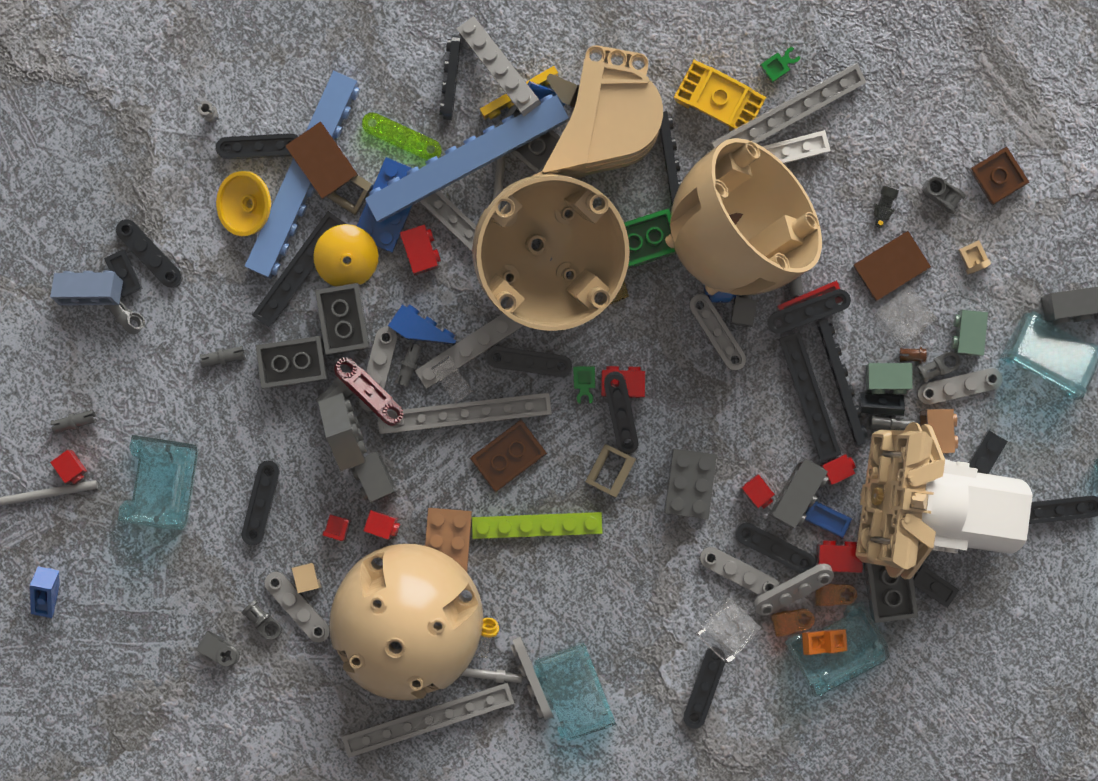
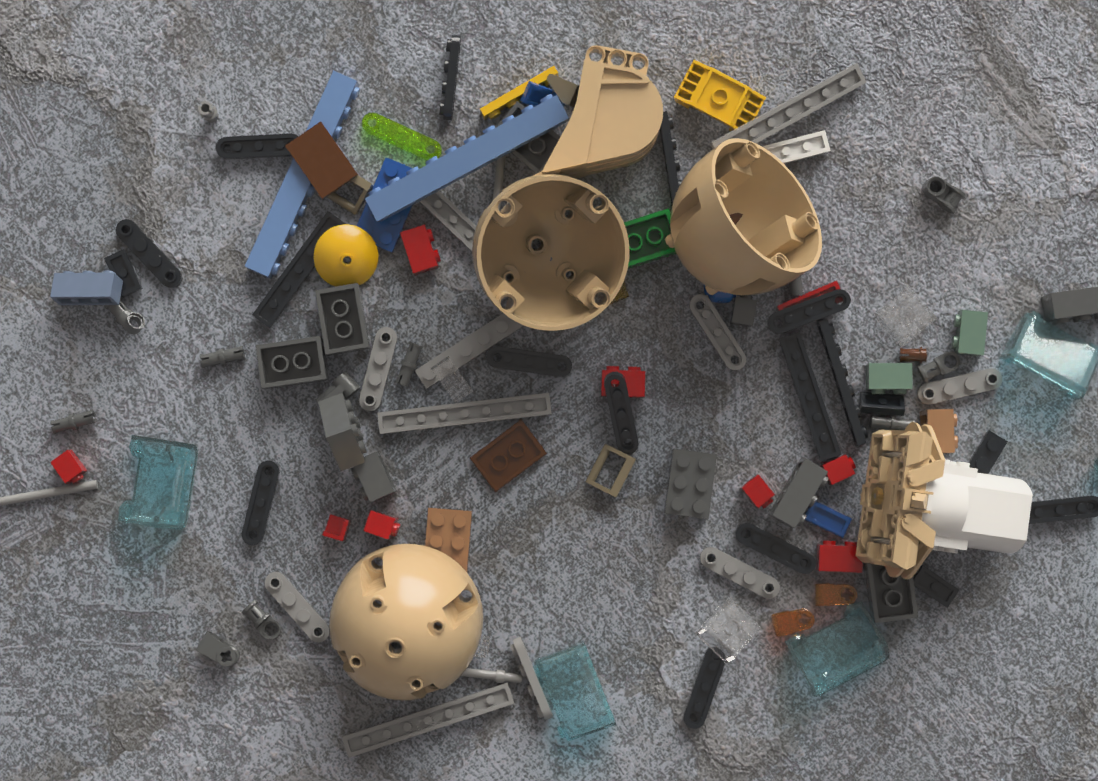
(44, 591): blue slope -> none
(243, 203): yellow dish -> none
(305, 578): tan panel -> none
(368, 391): plate -> none
(413, 327): blue slope -> none
(490, 627): yellow plate -> none
(499, 66): light grey plate -> none
(537, 525): lime plate -> none
(584, 379): green plate -> none
(778, 66): green plate -> none
(793, 589): light grey plate -> none
(824, 641): orange slope -> none
(883, 209): pearl dark grey piece -> none
(891, 266): reddish brown tile -> none
(974, 257): tan tile -> none
(999, 175): reddish brown plate -> none

